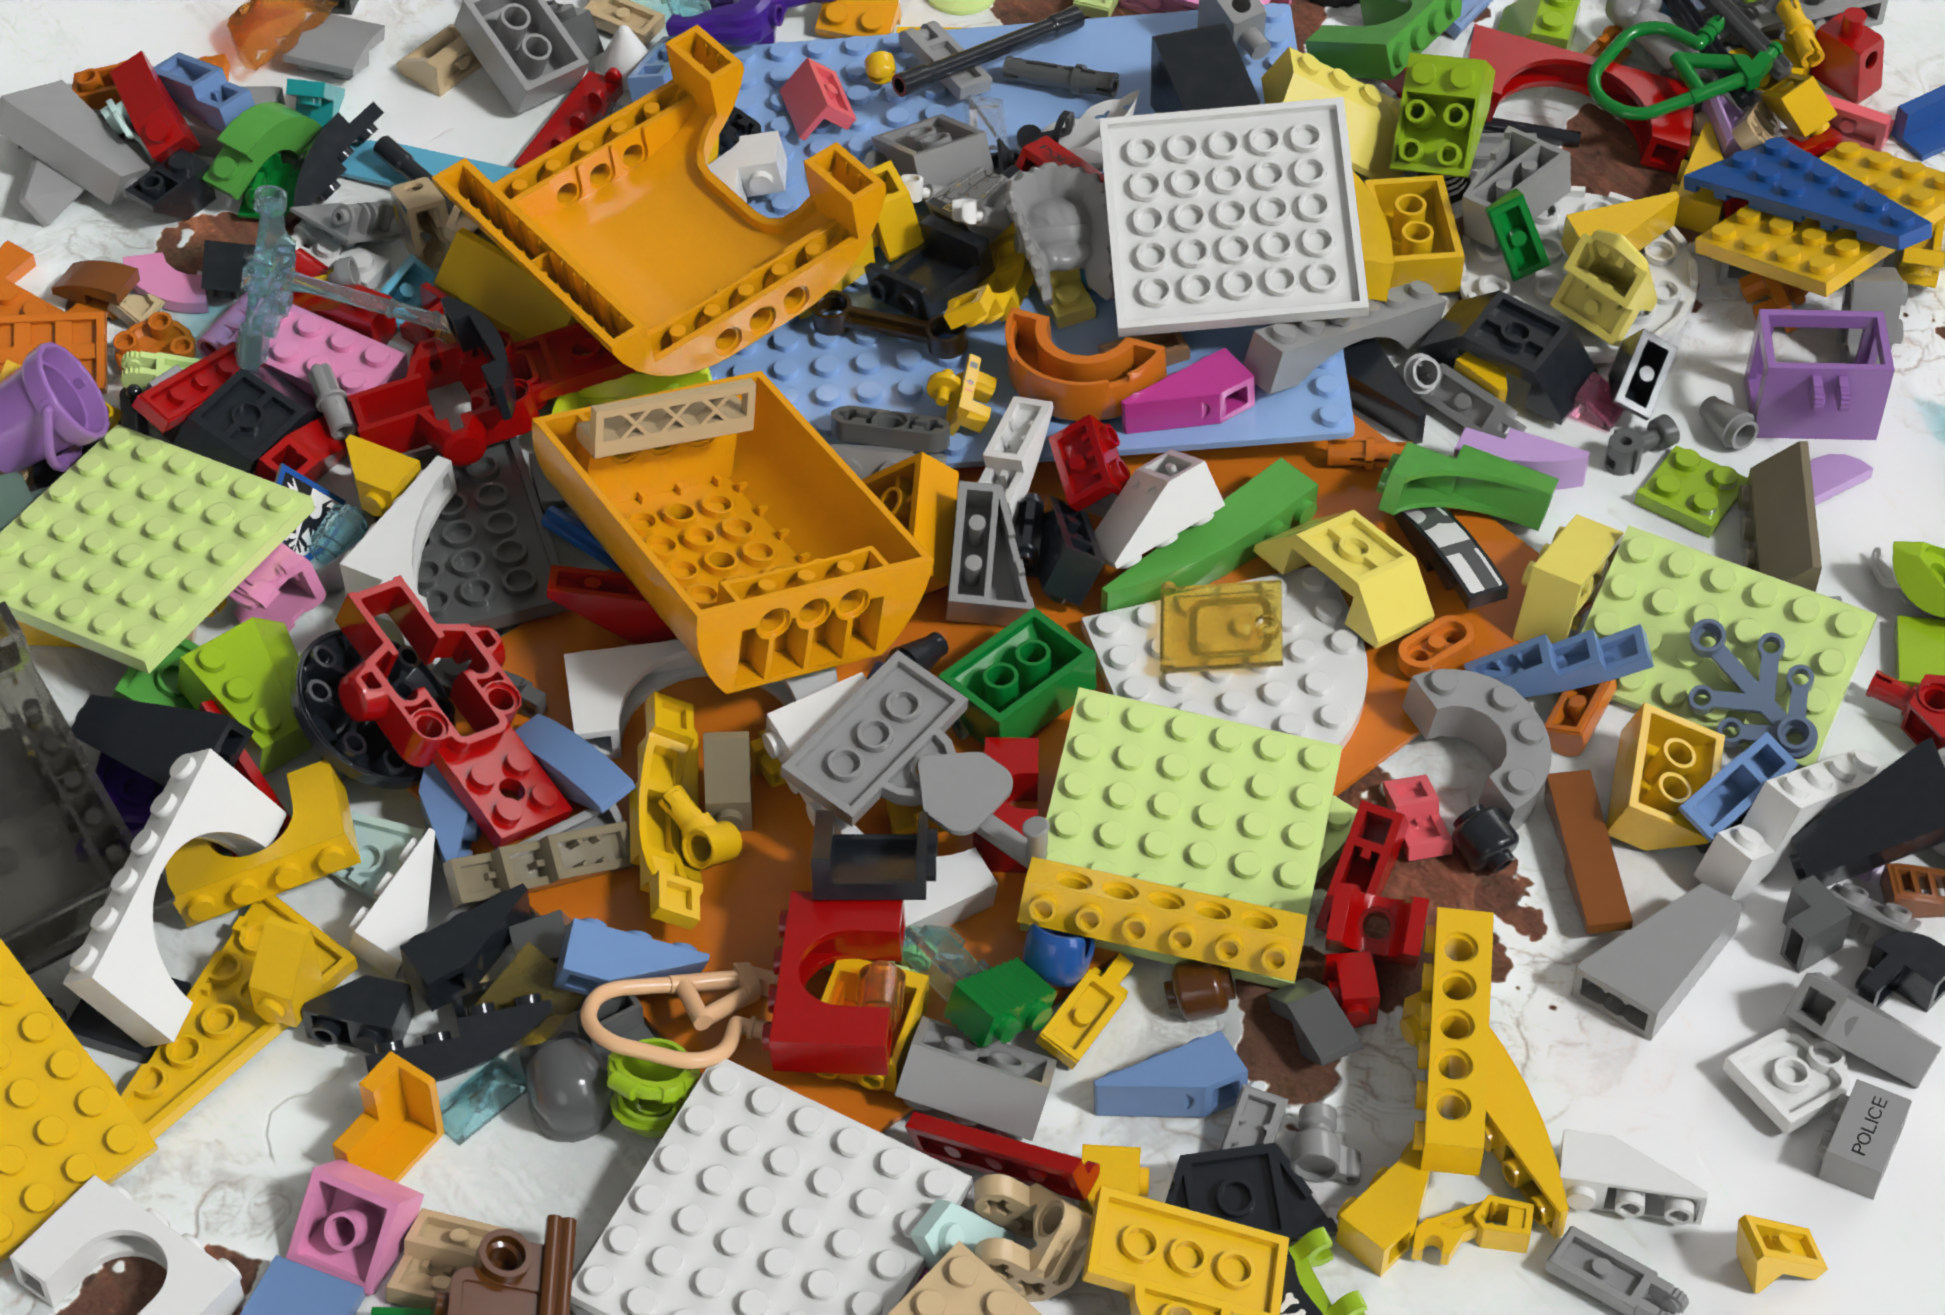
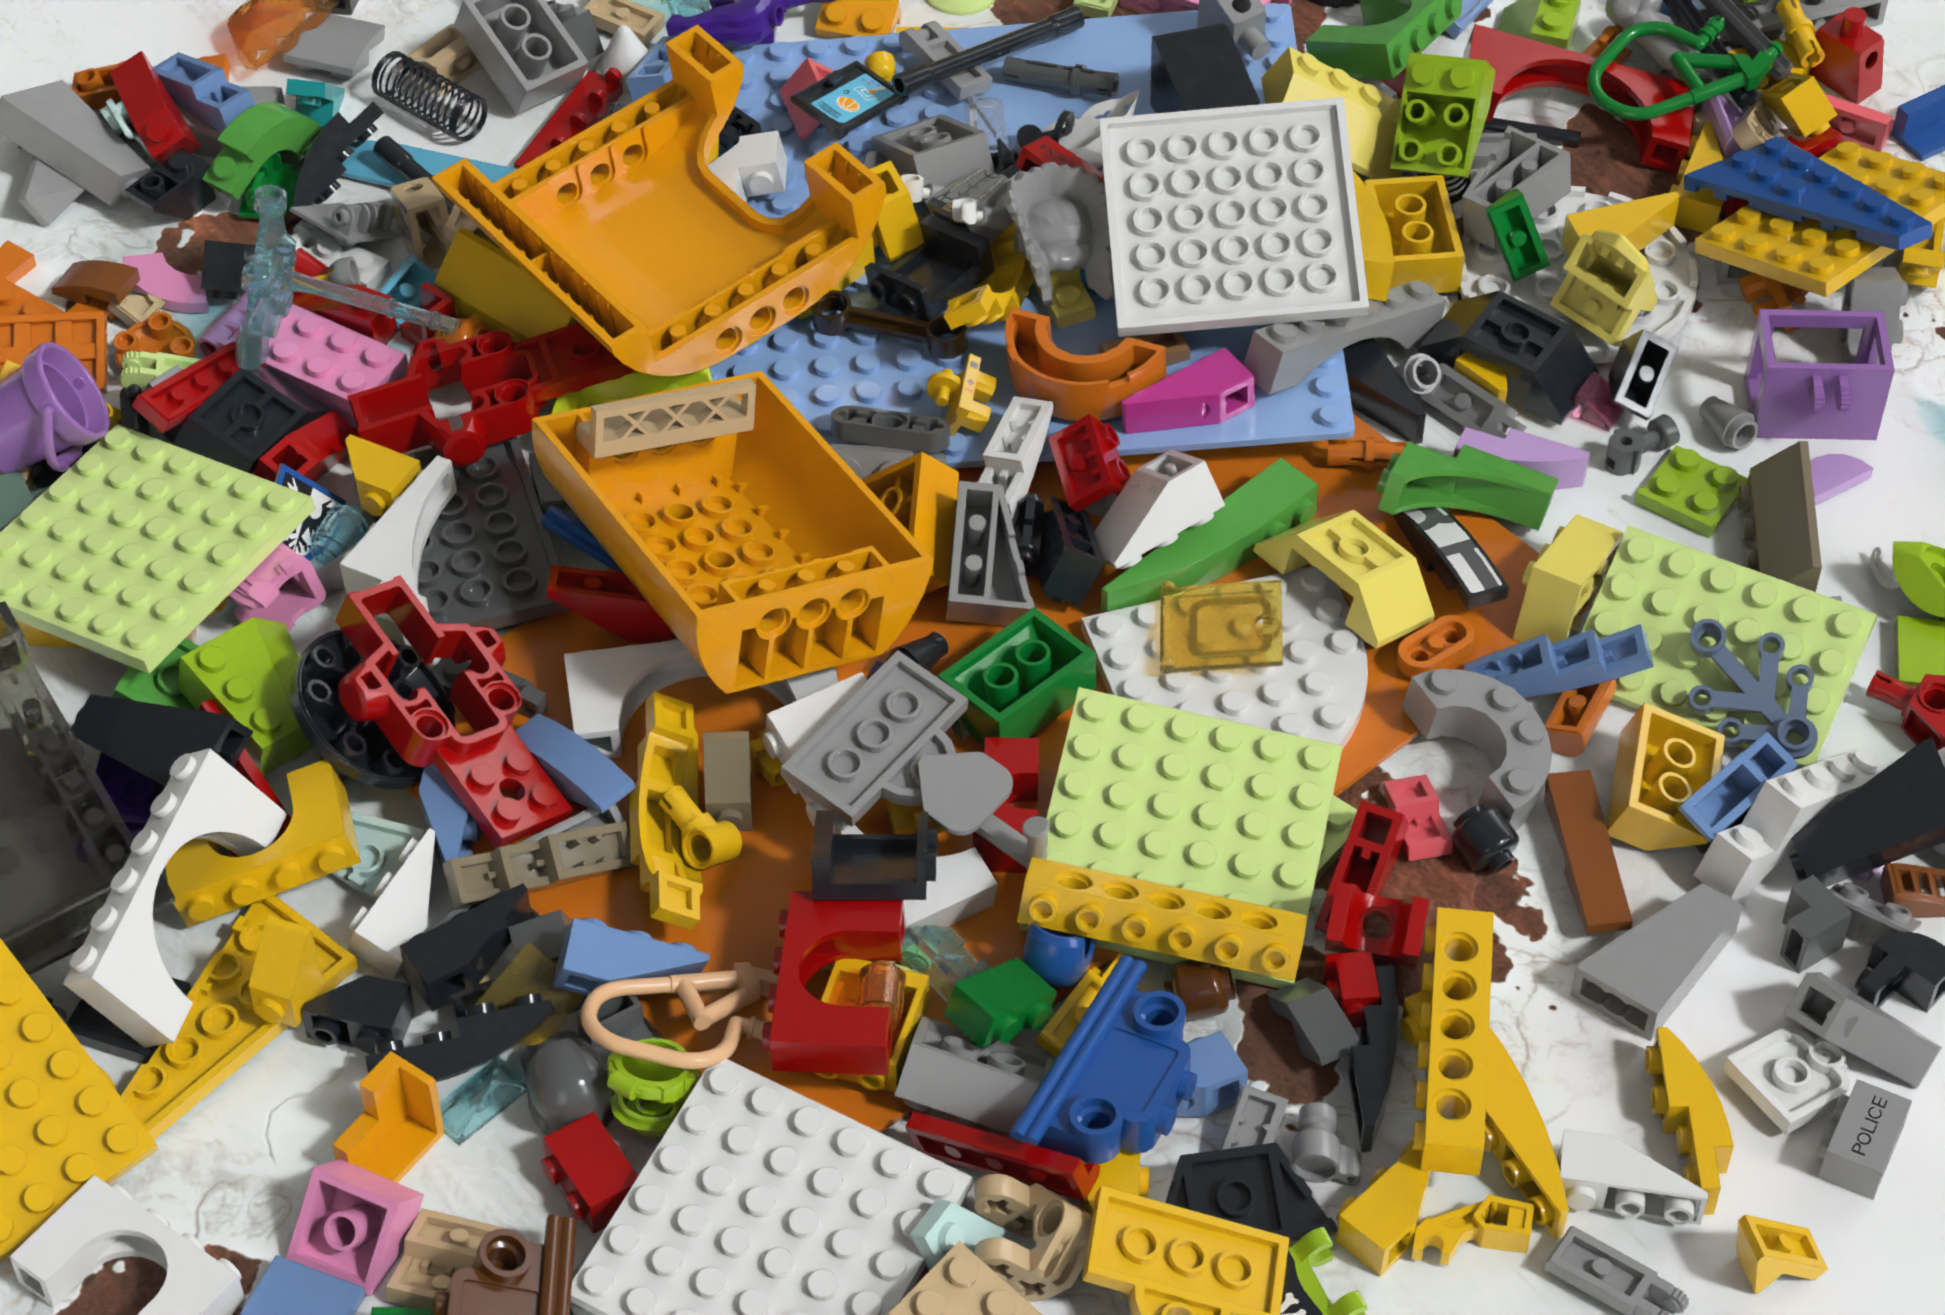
(332, 401): light grey axle -> none
(456, 112): none -> black piece
(475, 330): black slope -> none
(588, 1169): none -> red brick
(847, 99): none -> door
(1115, 1075): none -> blue brick
(1373, 1061): none -> black slope
(1691, 1110): none -> yellow slope

